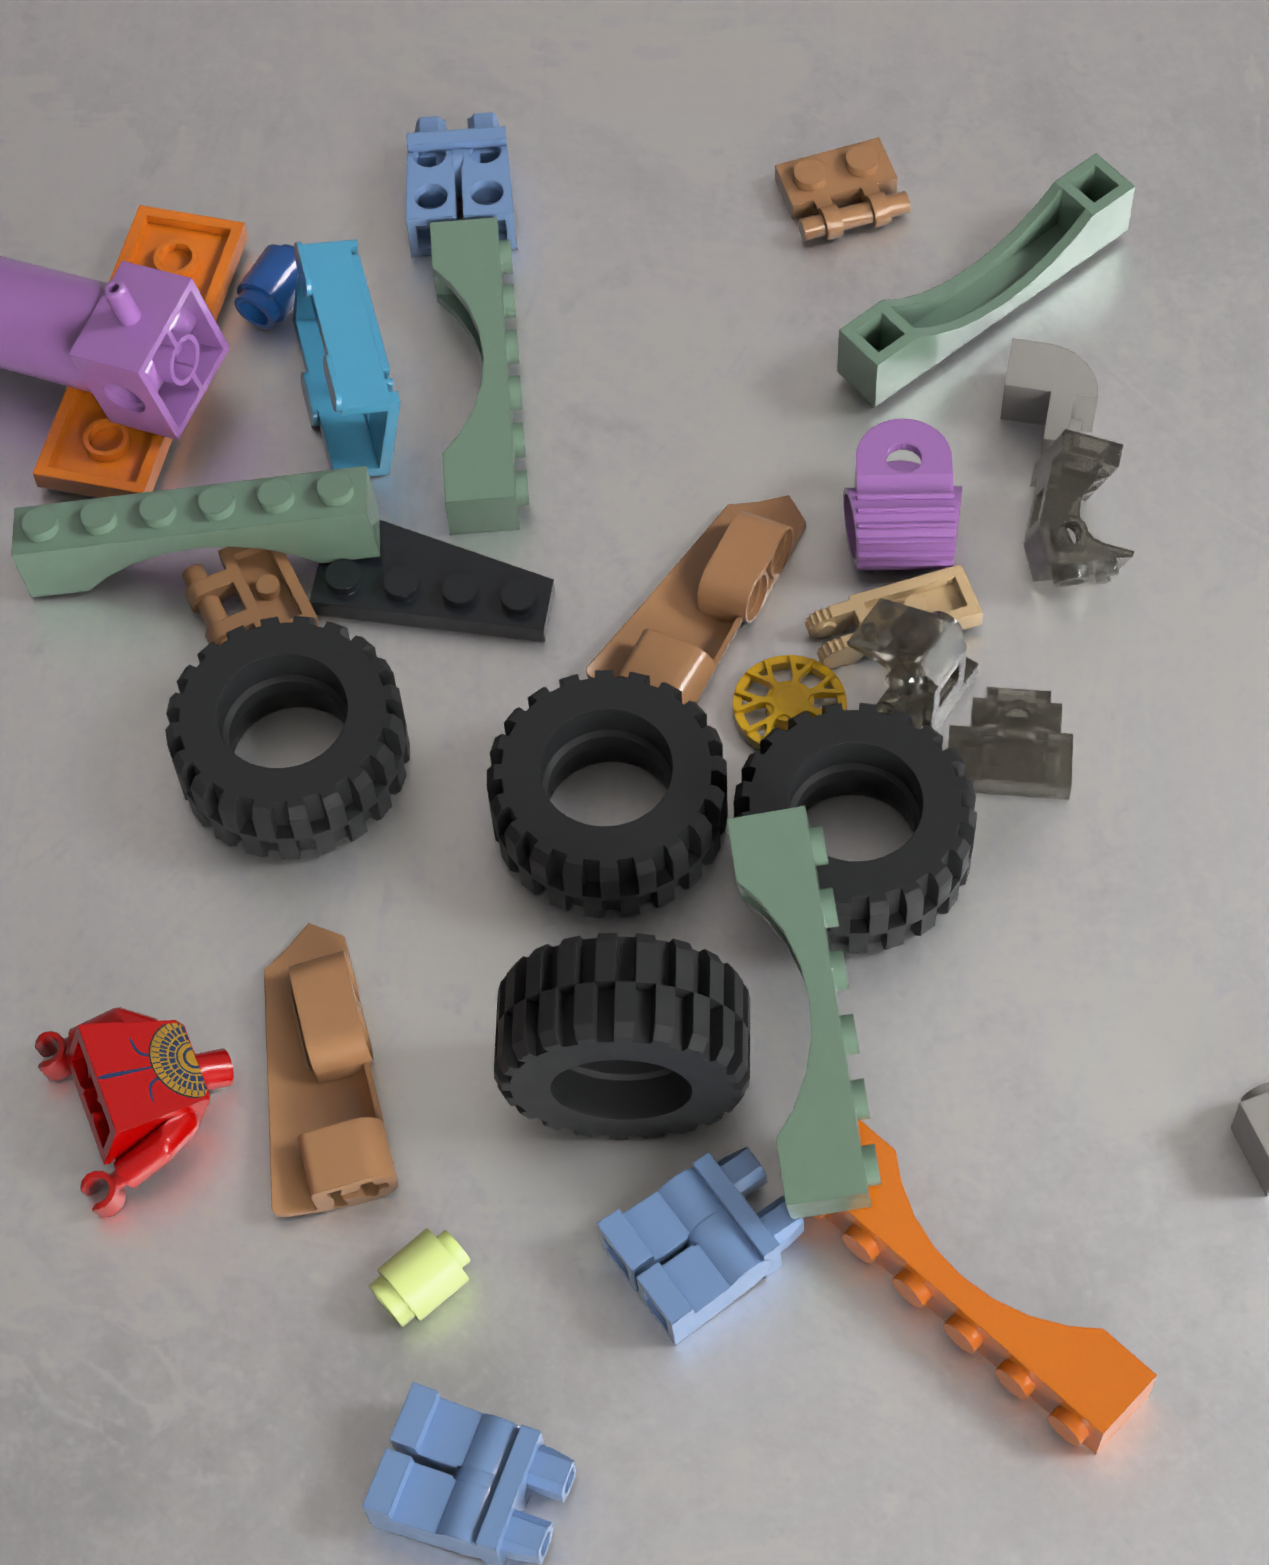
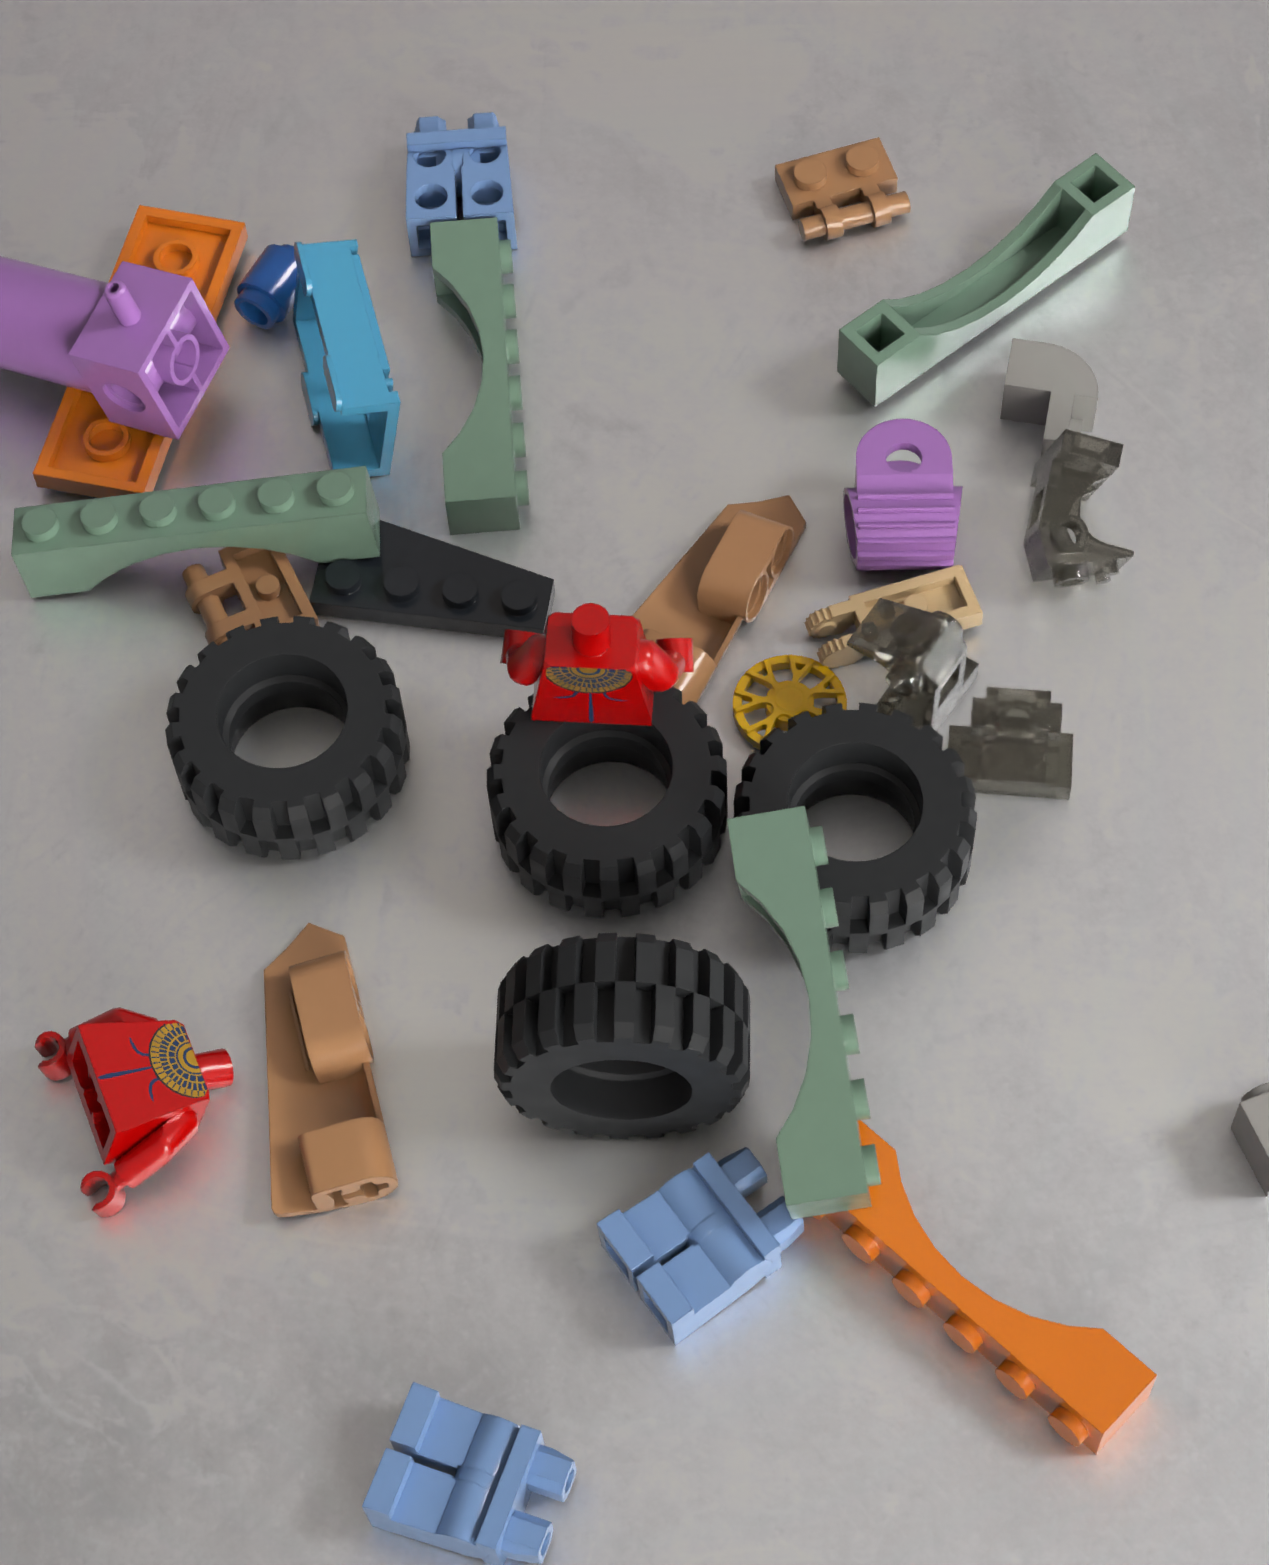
(420, 1276): yellowish green brick -> none
(594, 667): none -> red torso

